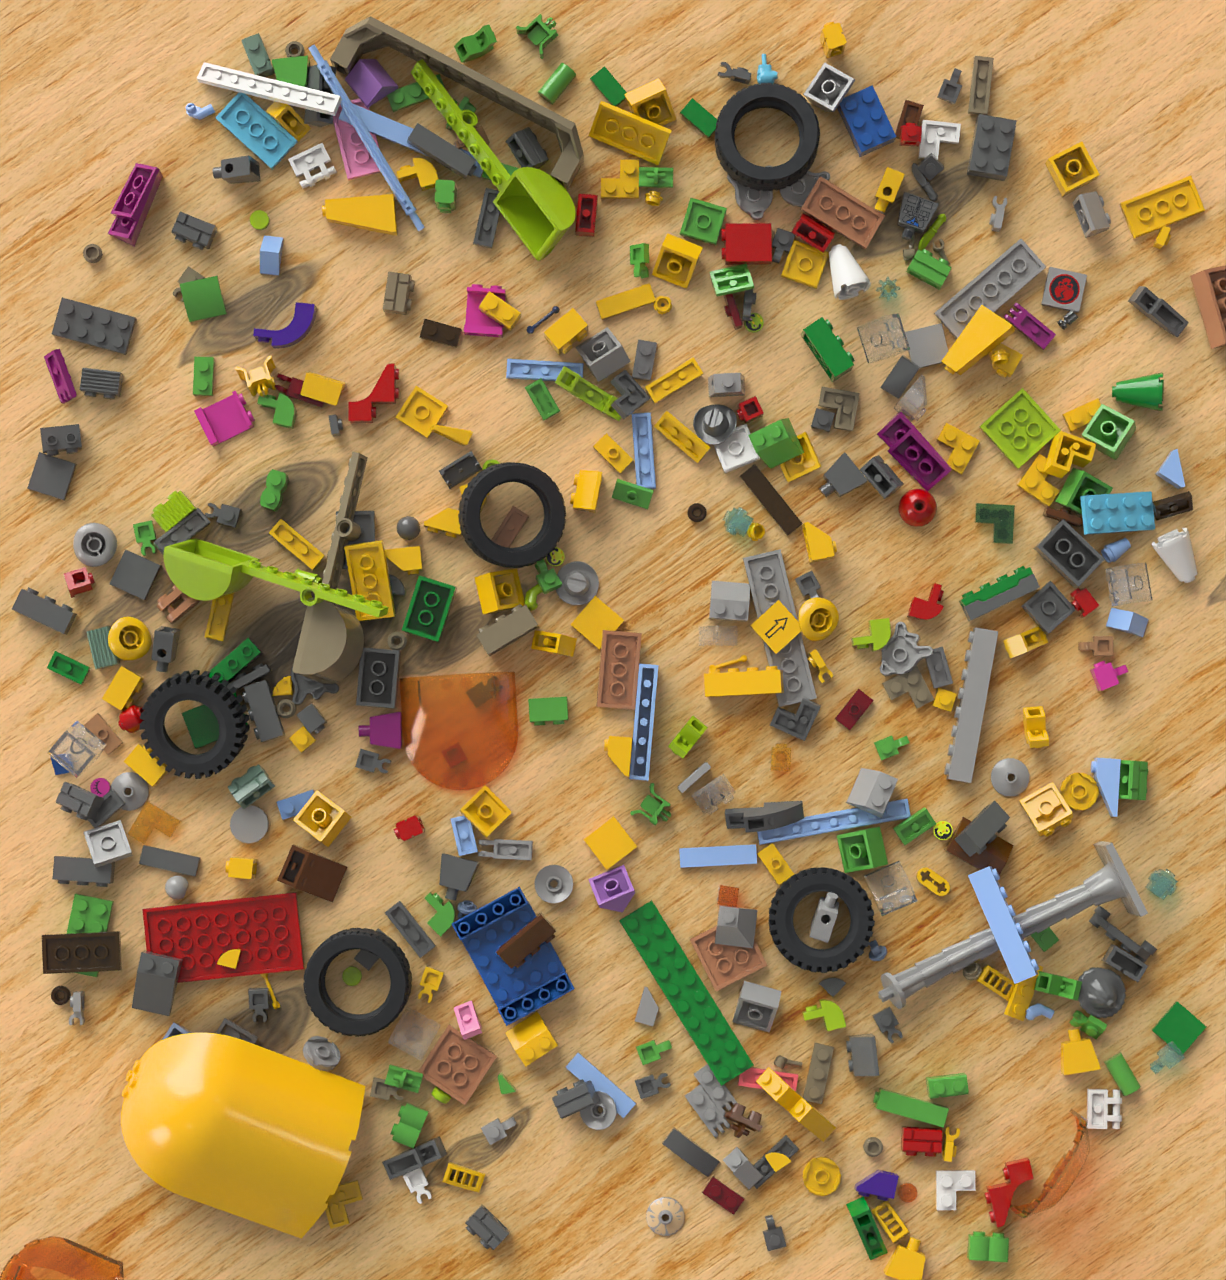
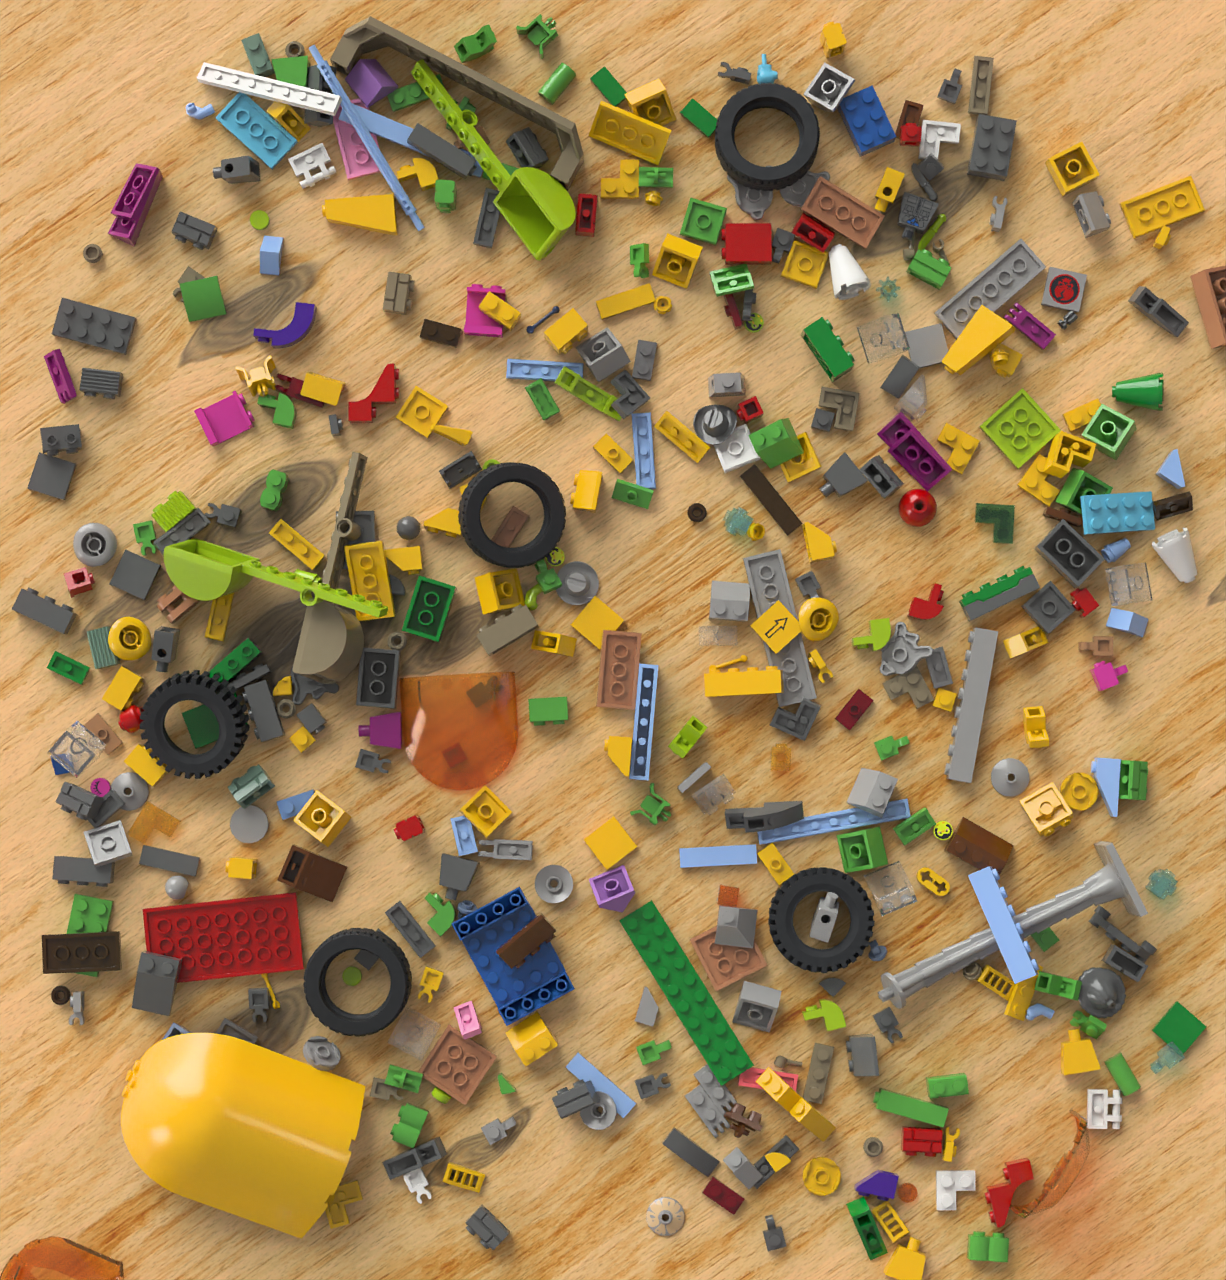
(203, 376): bright green plate -> none
(230, 958): yellow tile -> none
(674, 380): yellow plate -> none
(983, 829): dark grey brick -> none

